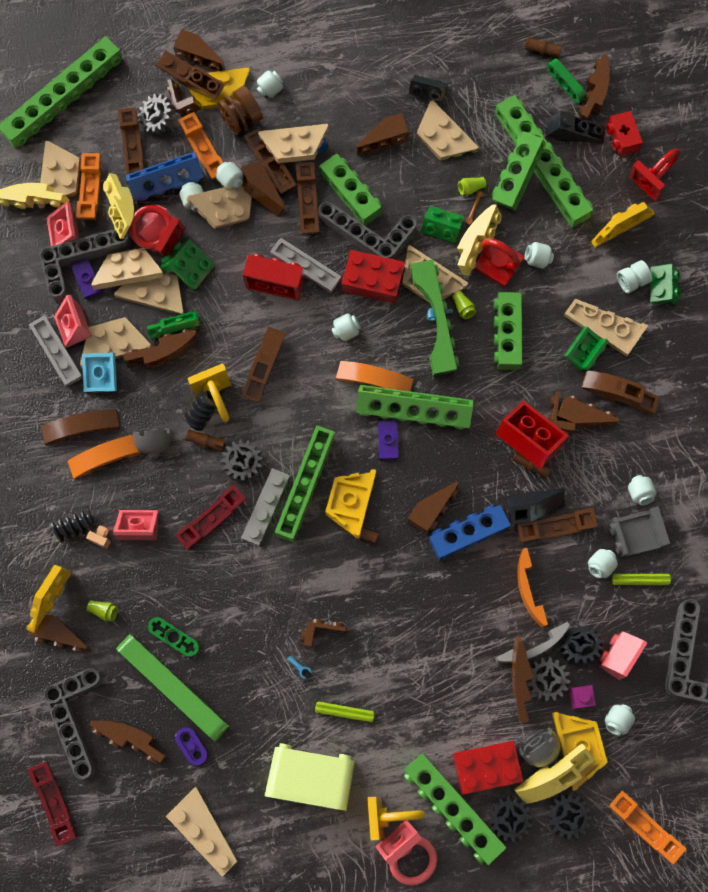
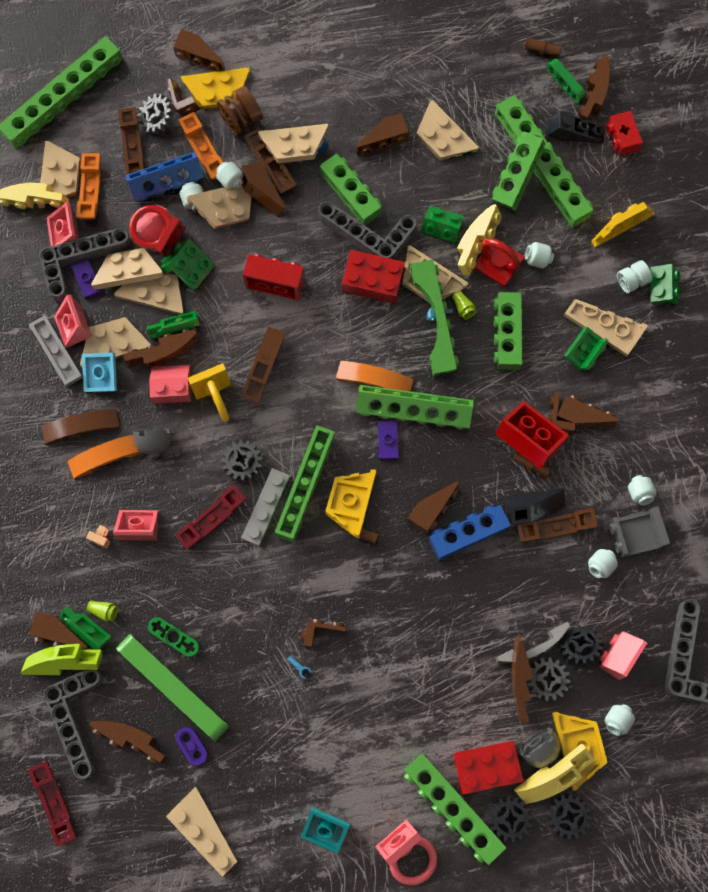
(44, 599): yellow wing -> none
(62, 657): none -> lime slope
(73, 525): black piece -> none
(85, 628): none -> green hinge
(121, 203): light yellow slope -> none
(170, 384): none -> coral slope
(190, 76): reddish brown slope -> none
(200, 411): black piece -> none
(205, 440): reddish brown pin -> none
(269, 84): light aqua head -> none
(307, 197): reddish brown slope -> none
(310, 778): yellowish green windscreen -> none
(312, 269): light grey plate -> none
(325, 830): none -> teal slope
(343, 711): lime axle -> none
(346, 327): light aqua head -> none
(380, 817): yellow tile -> none
(428, 88): black bracket -> none
(469, 220): dark orange hinge -> none
(470, 185): lime cone -> none
(536, 613): orange slope -> none
(582, 697): magenta brick -> none
(620, 389): reddish brown slope -> none
(641, 579): lime axle -> none
(647, 828): orange slope -> none
(649, 178): red tile -> none

